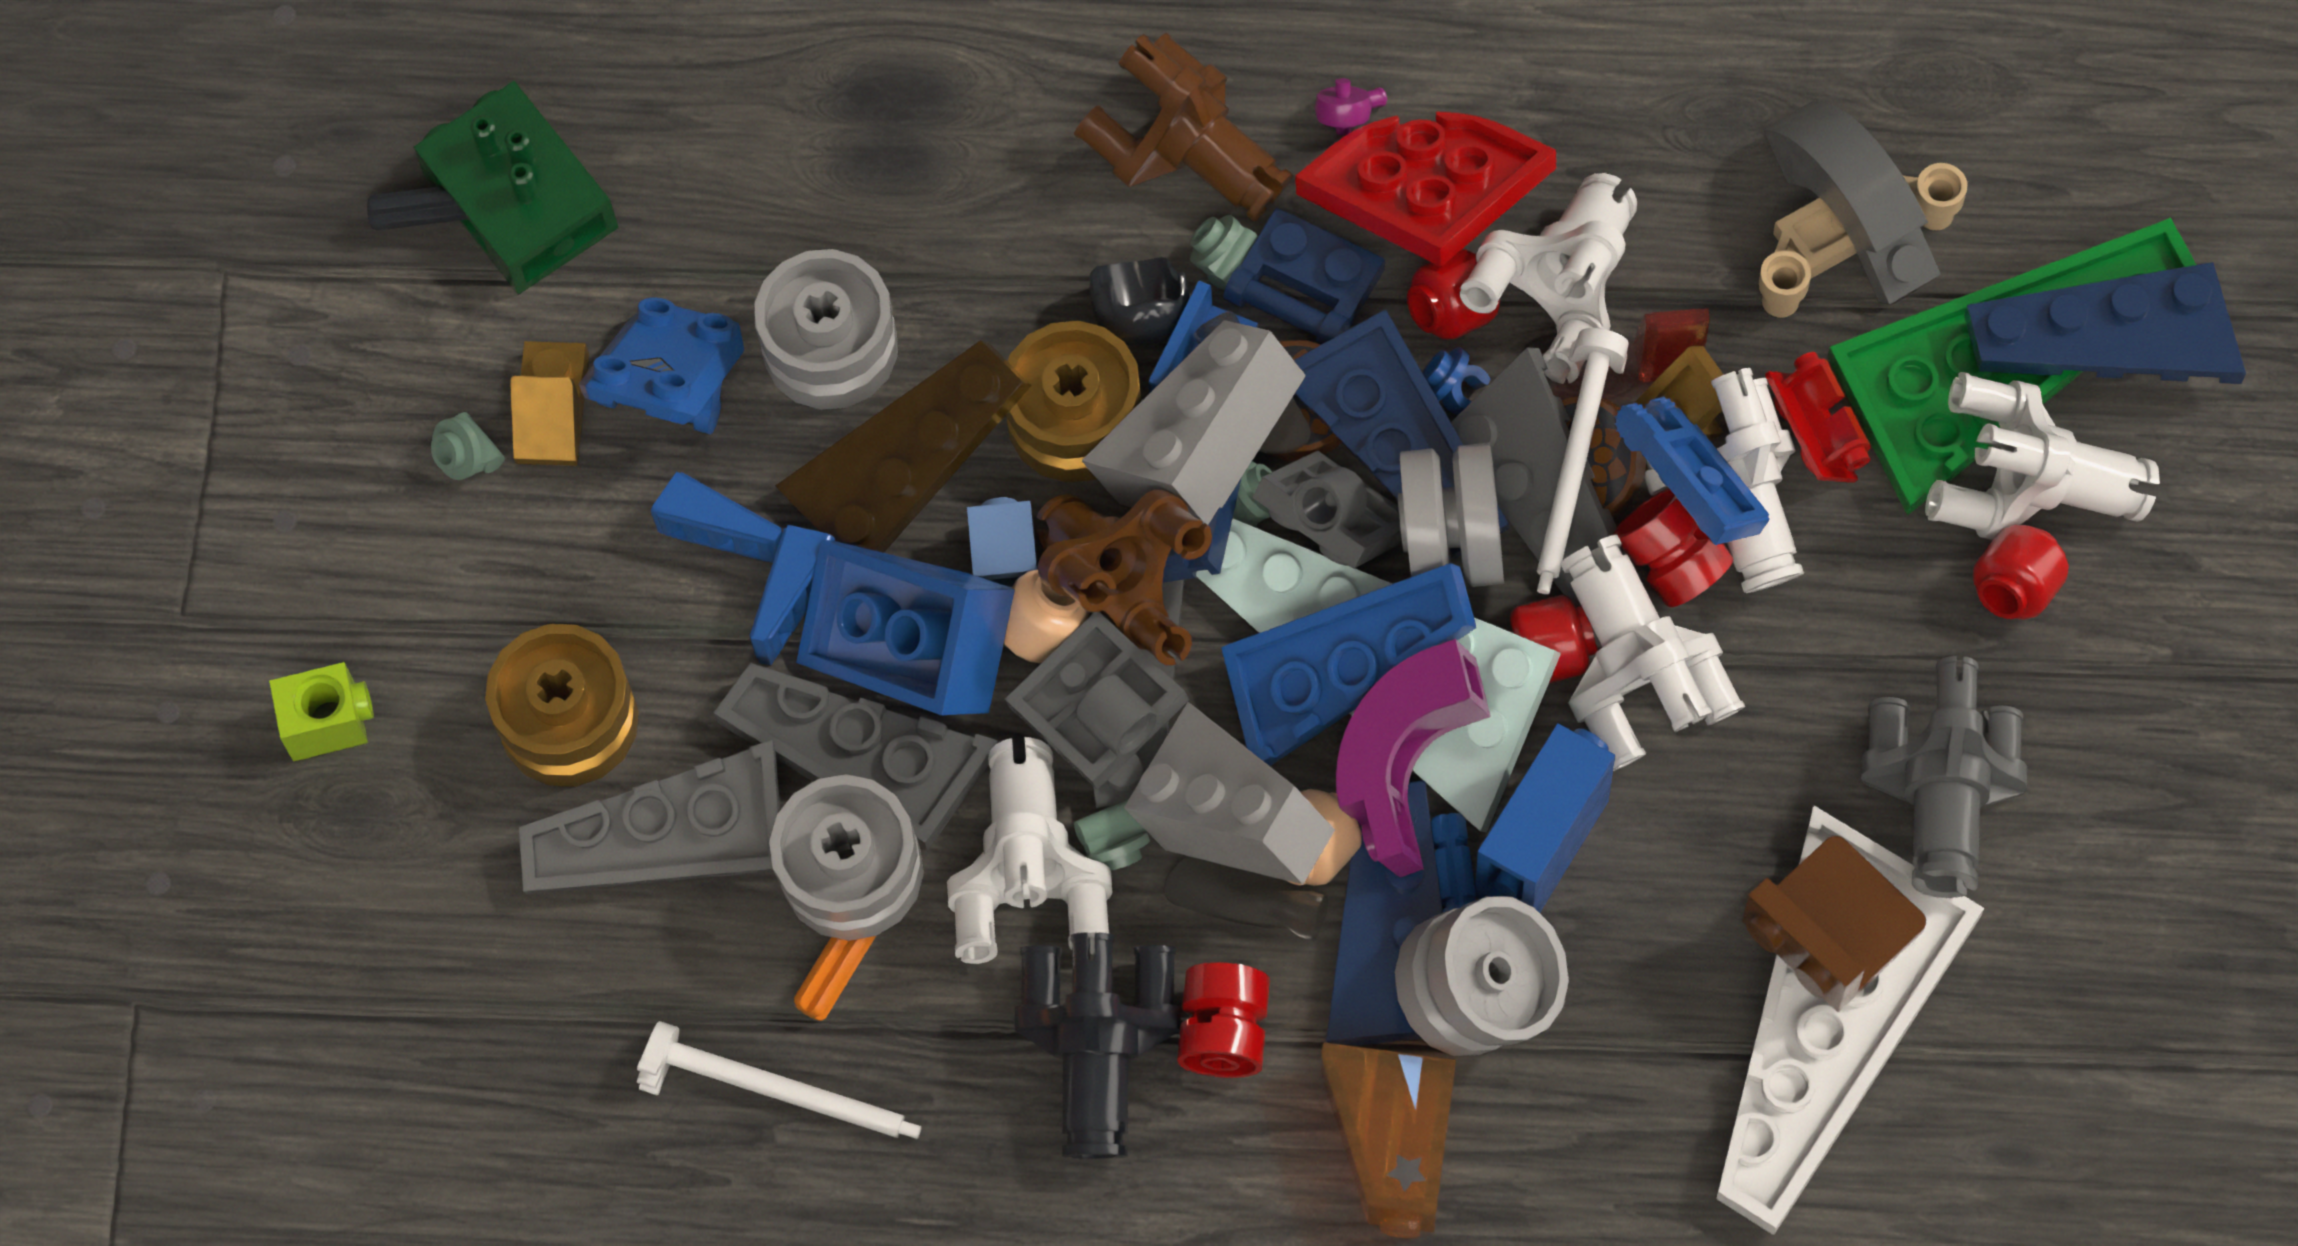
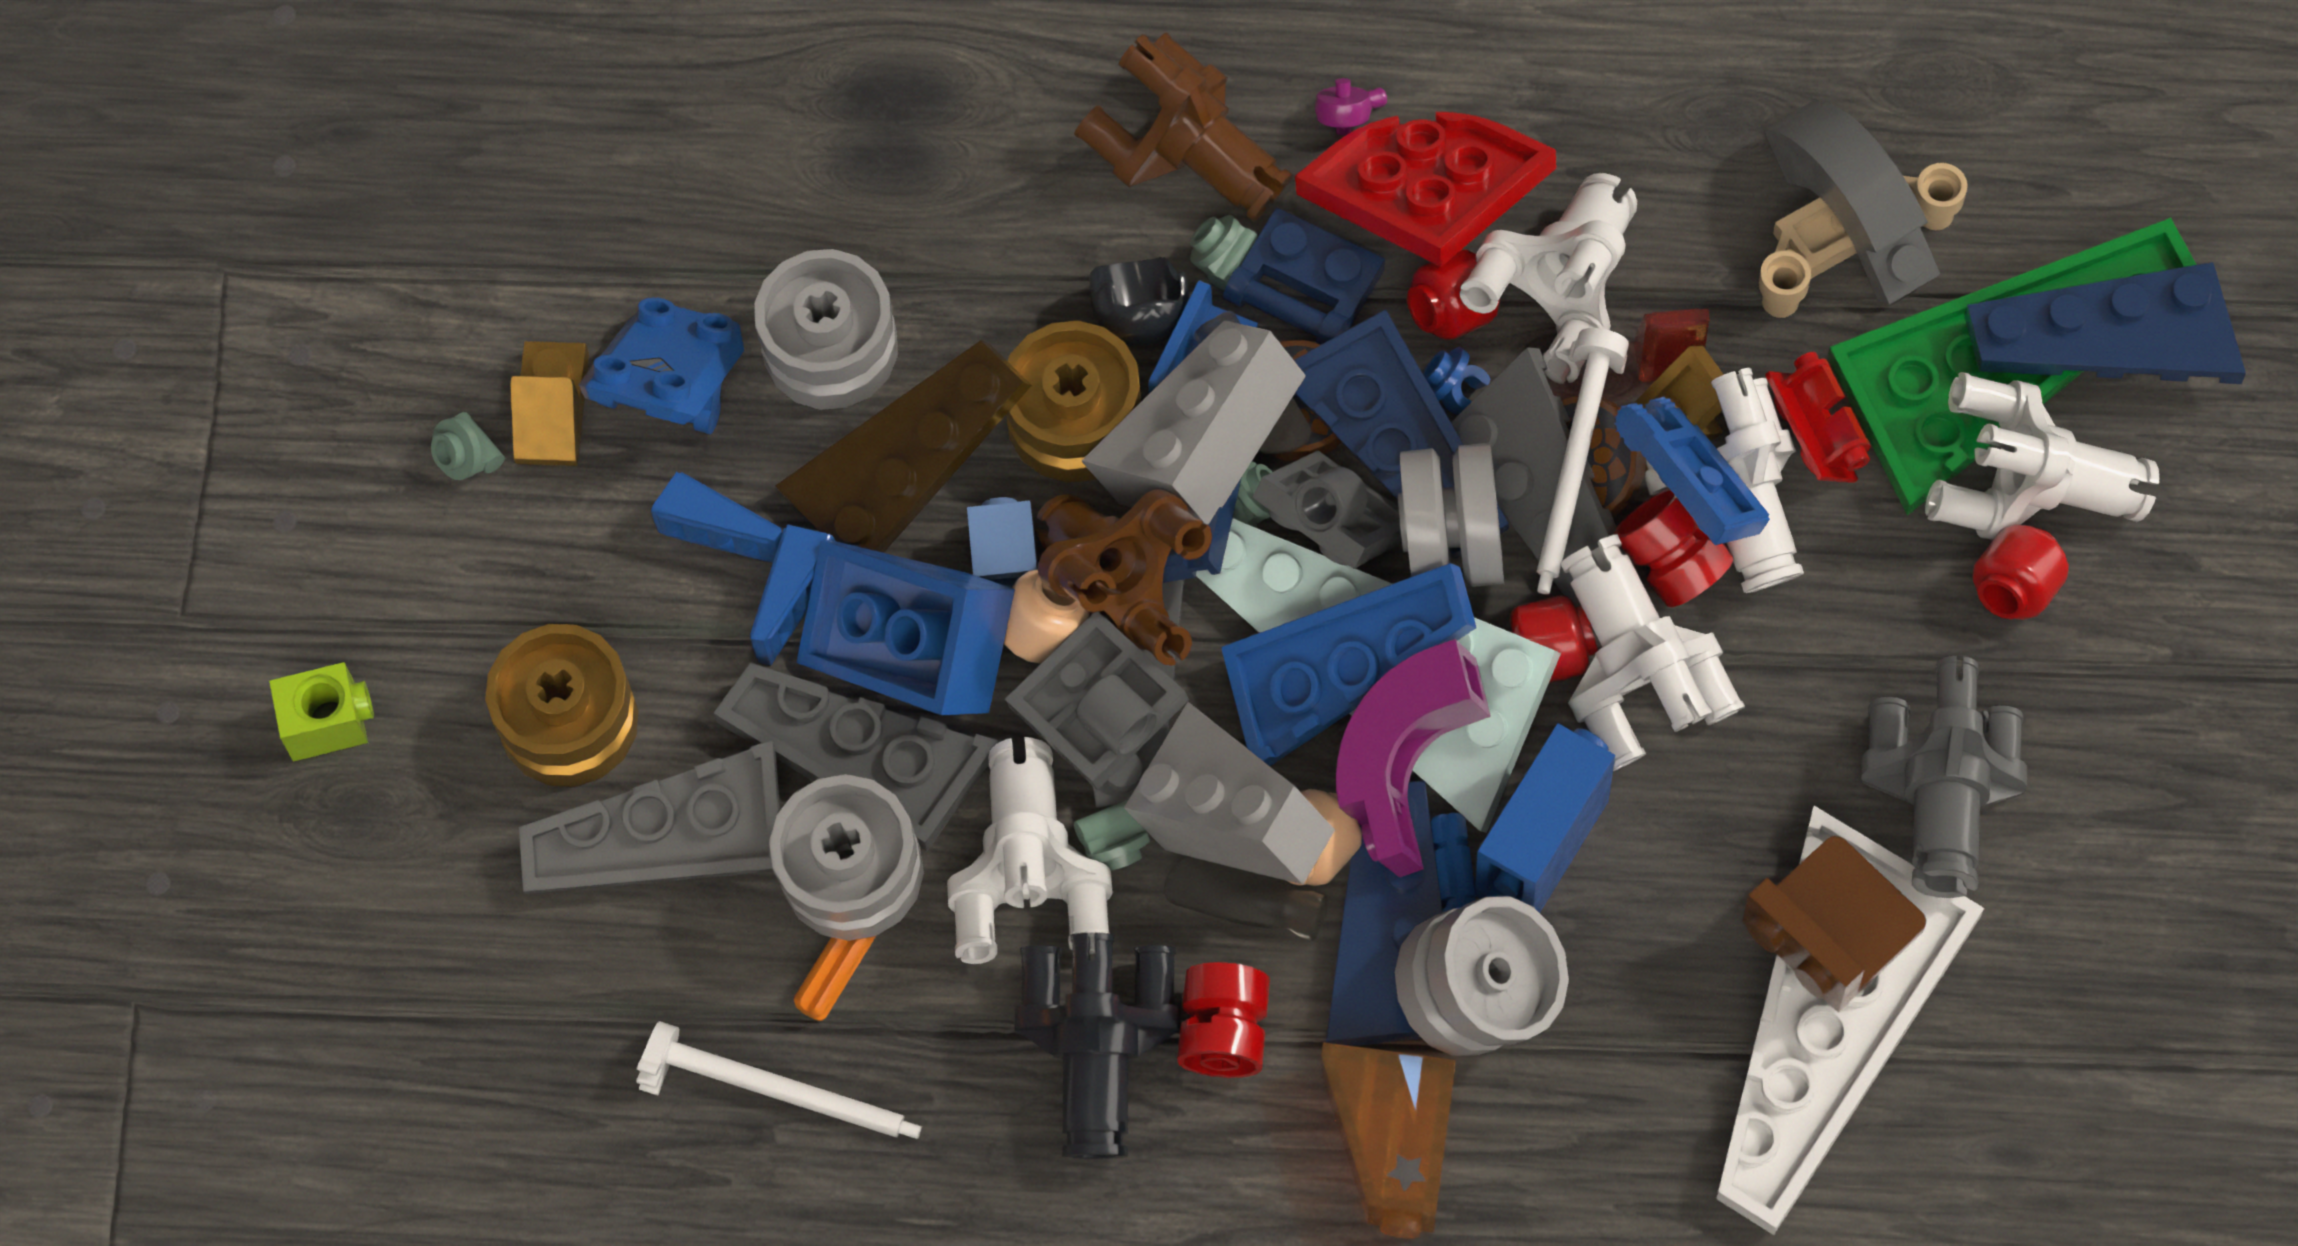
(507, 185): dark green piece -> none

